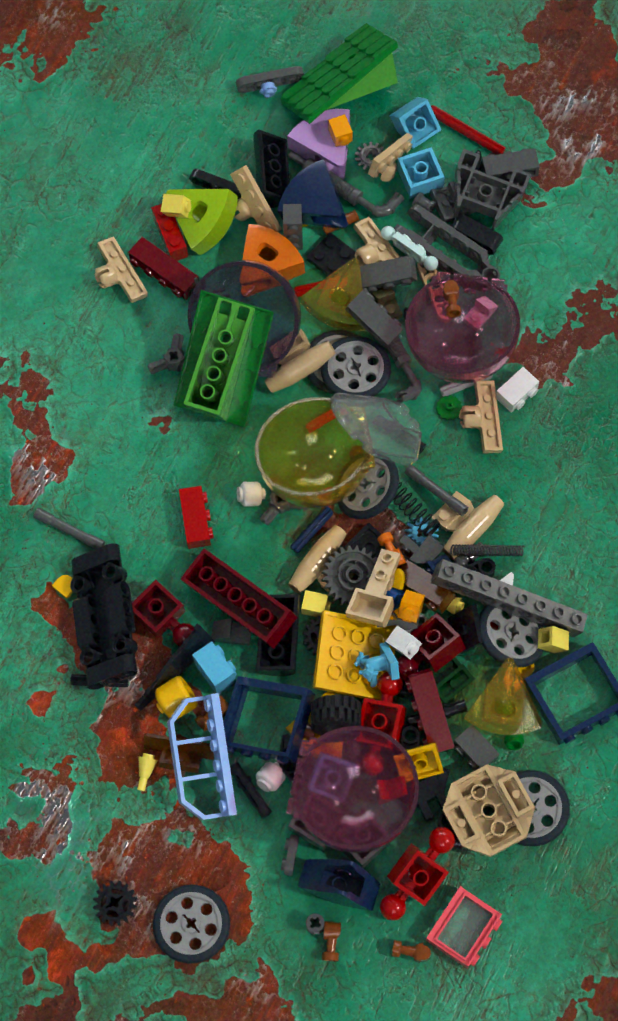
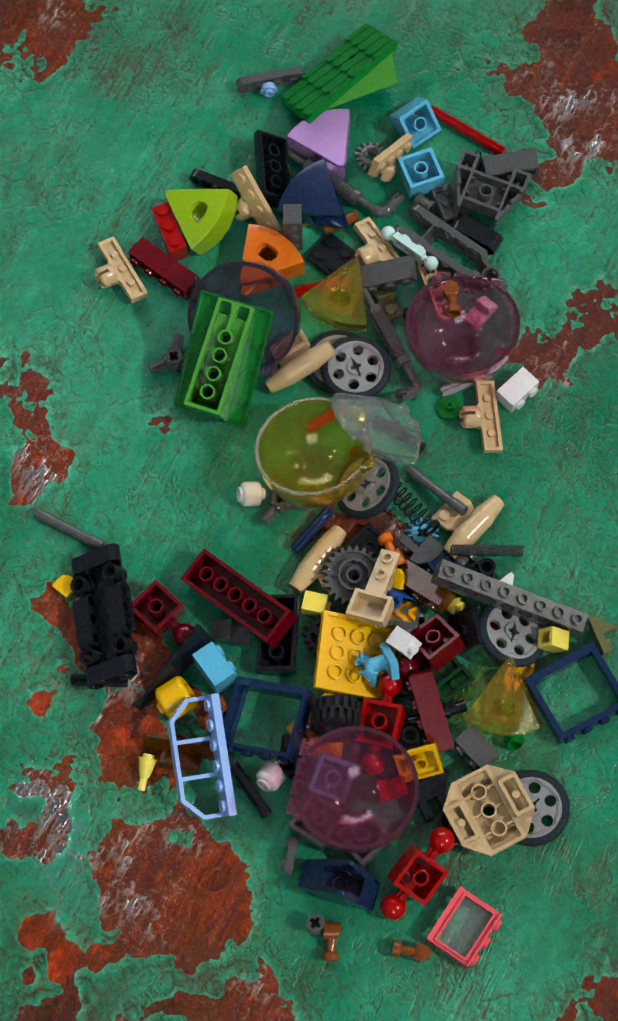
(122, 898): black gear -> none
(176, 205): light yellow brick -> none
(196, 517): red brick -> none
(209, 944): wedge -> none
(340, 130): light orange brick -> none
(374, 318): dark grey brick -> none
(411, 606): light orange brick -> none
(598, 630): none -> olive slope

